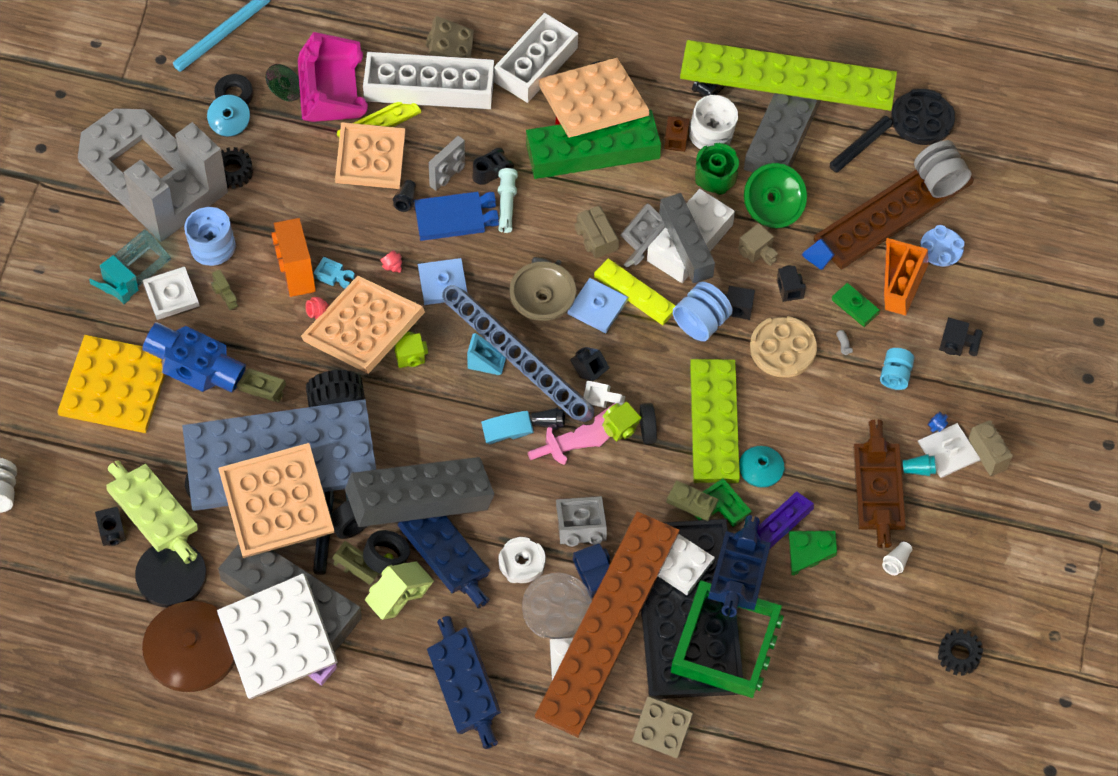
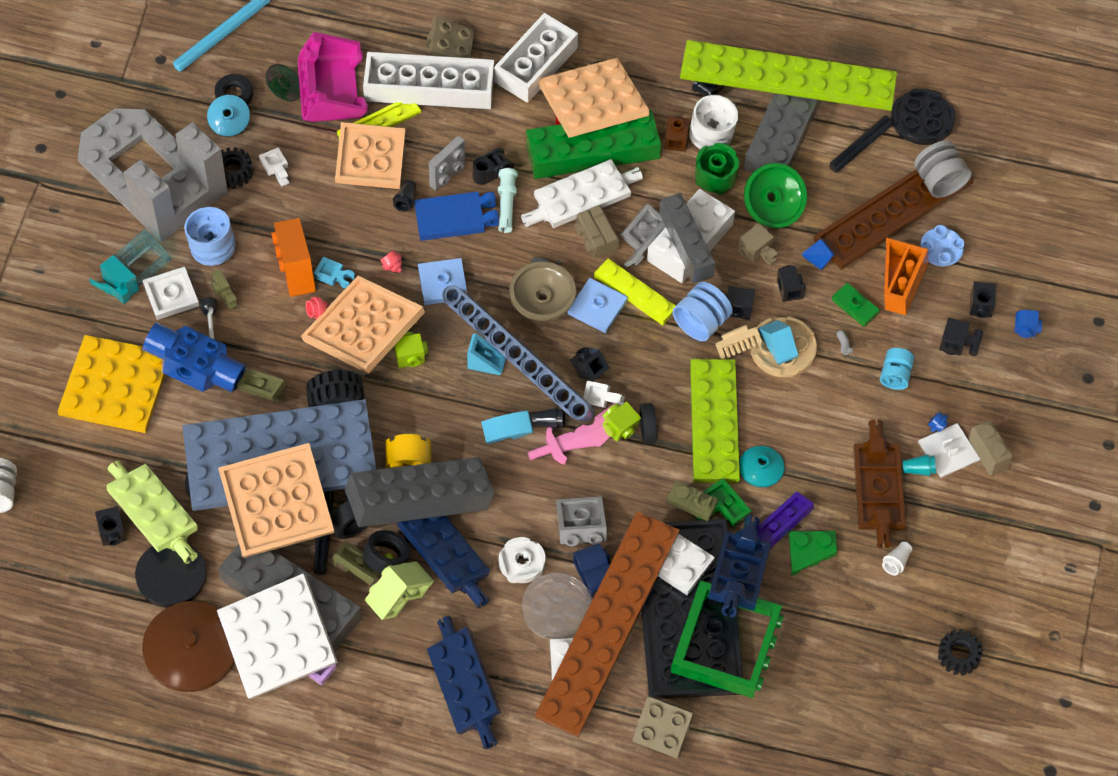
(209, 307): none -> black hinge
(275, 162): none -> white plate
(407, 451): none -> yellow brick
(581, 192): none -> white plate
(737, 337): none -> tan piece
(779, 341): none -> medium azure slope
(984, 292): none -> black brick
(1027, 323): none -> blue plate

